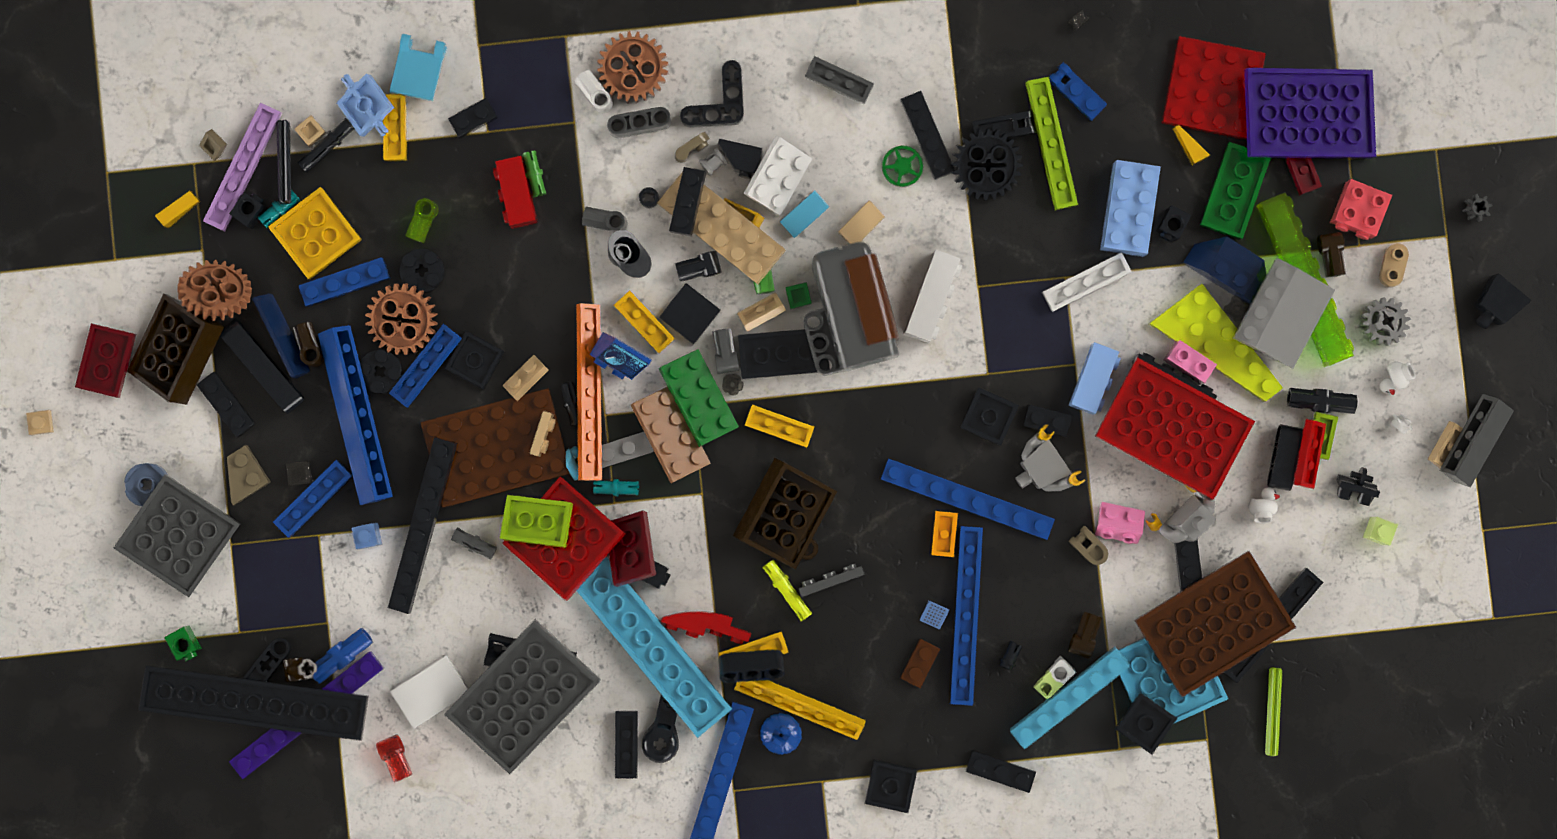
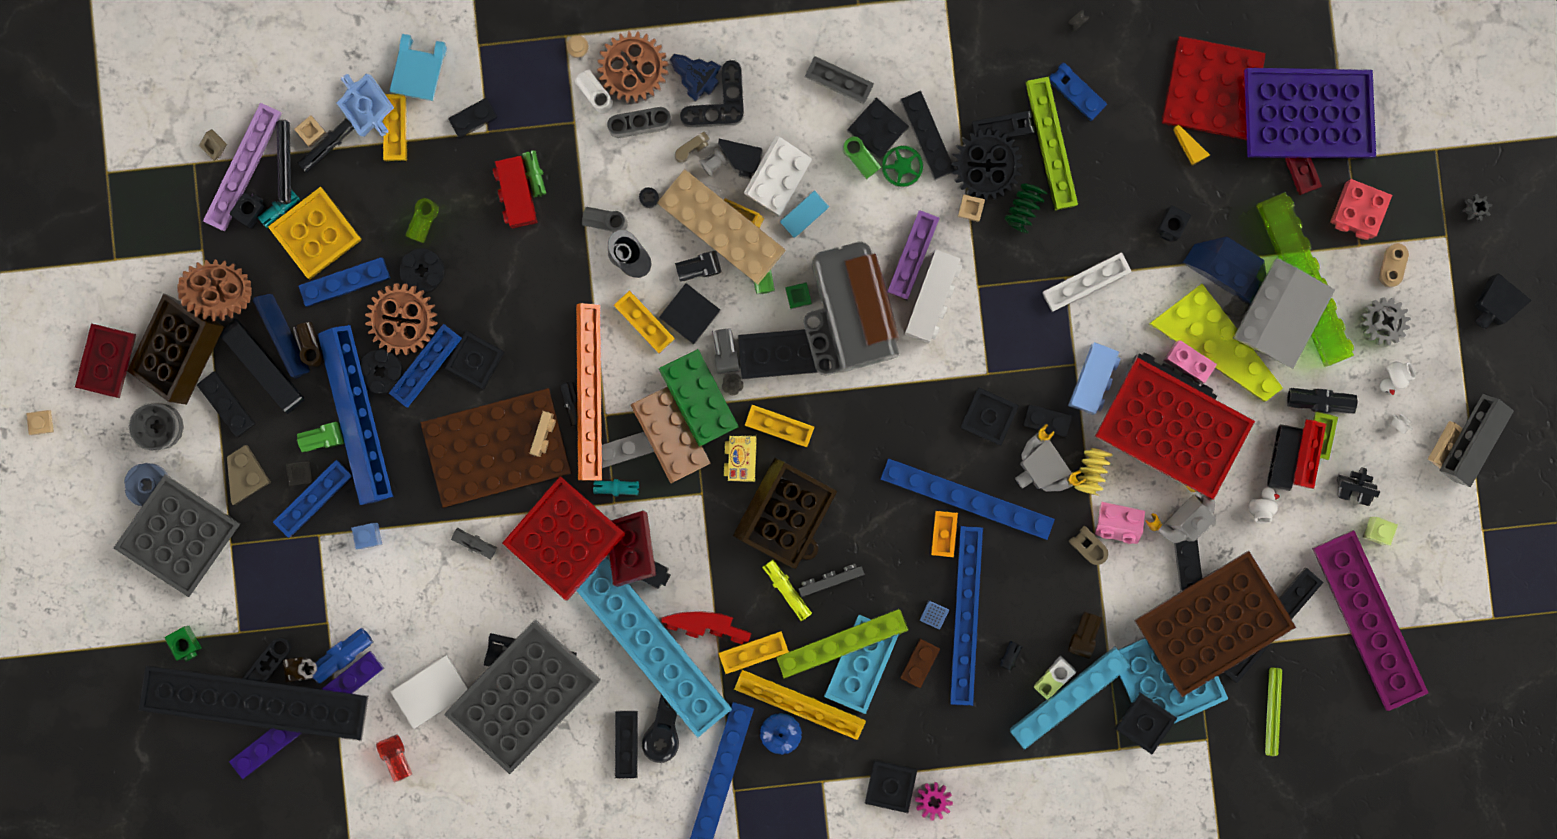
(143, 429): none -> dark grey wheel
(177, 209): yellow piece -> none
(325, 436): none -> bright green piece
(422, 525): black plate -> none
(525, 377): tan plate -> none
(536, 521): lime plate -> none
(570, 458): medium azure arm -> none
(577, 46): none -> tan plate
(618, 356): slope -> none
(687, 201): black plate -> none
(696, 75): none -> dark blue rock
(741, 458): none -> light yellow slope
(751, 666): black beam -> none
(761, 311): tan plate -> none
(842, 643): none -> lime plate
(860, 673): none -> medium azure plate
(861, 223): tan slope -> none
(862, 159): none -> bright green piece
(878, 128): none -> black plate
(913, 255): none -> medium lavender plate
(929, 808): none -> dark pink gear
(971, 208): none -> tan plate
(1000, 771): black plate -> none
(1024, 207): none -> dark green piece
(1093, 471): none -> light yellow piece
(1130, 208): light blue brick -> none
(1234, 192): green plate -> none
(1331, 248): dark brown piece -> none
(1370, 620): none -> magenta plate

